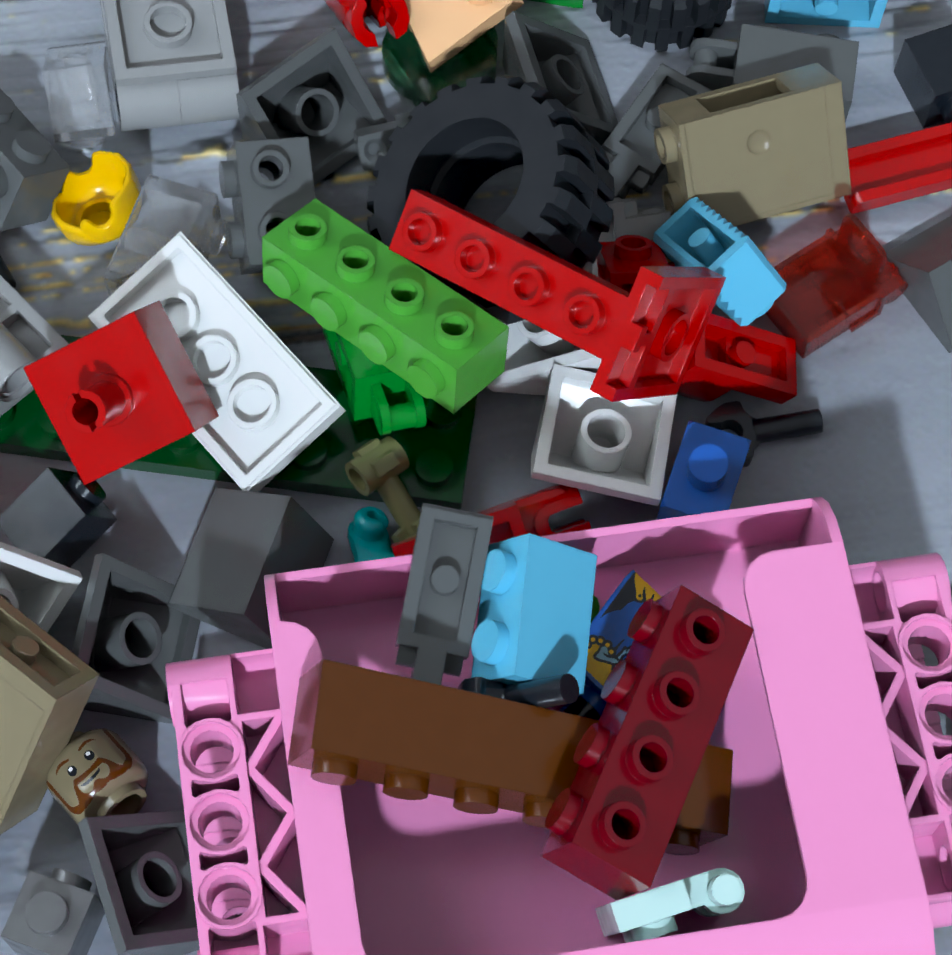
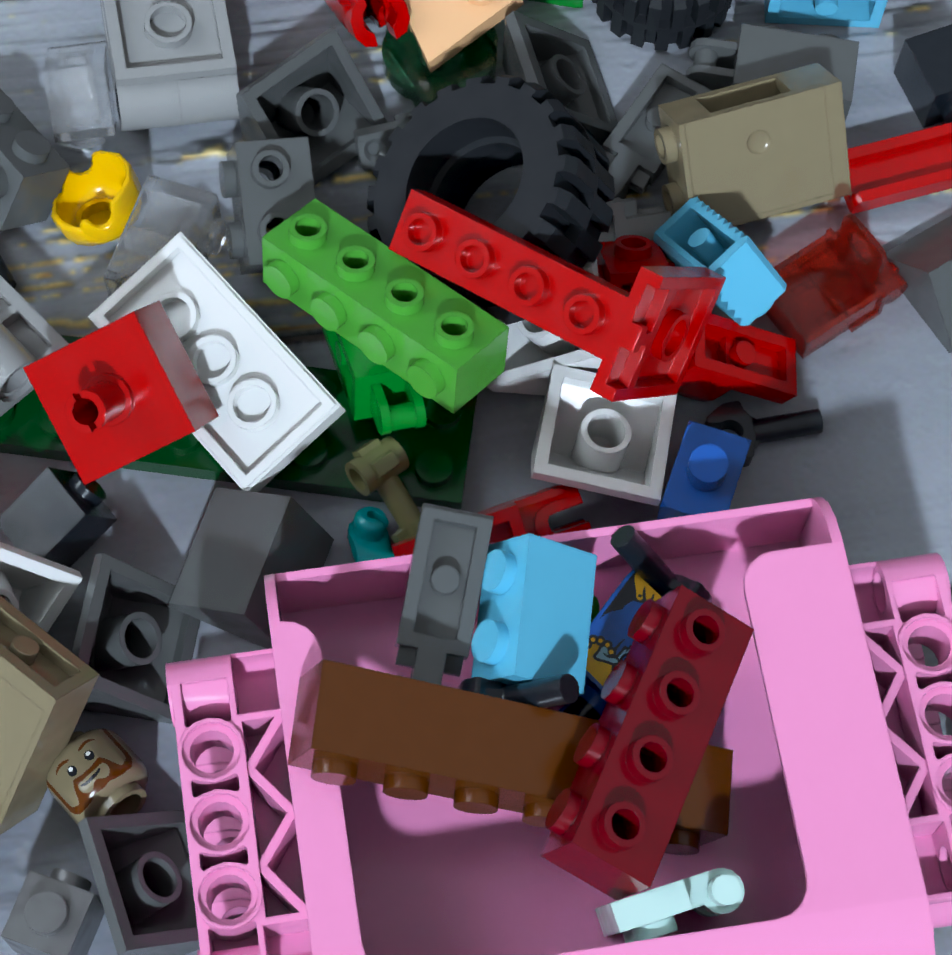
(649, 565): none -> black bar

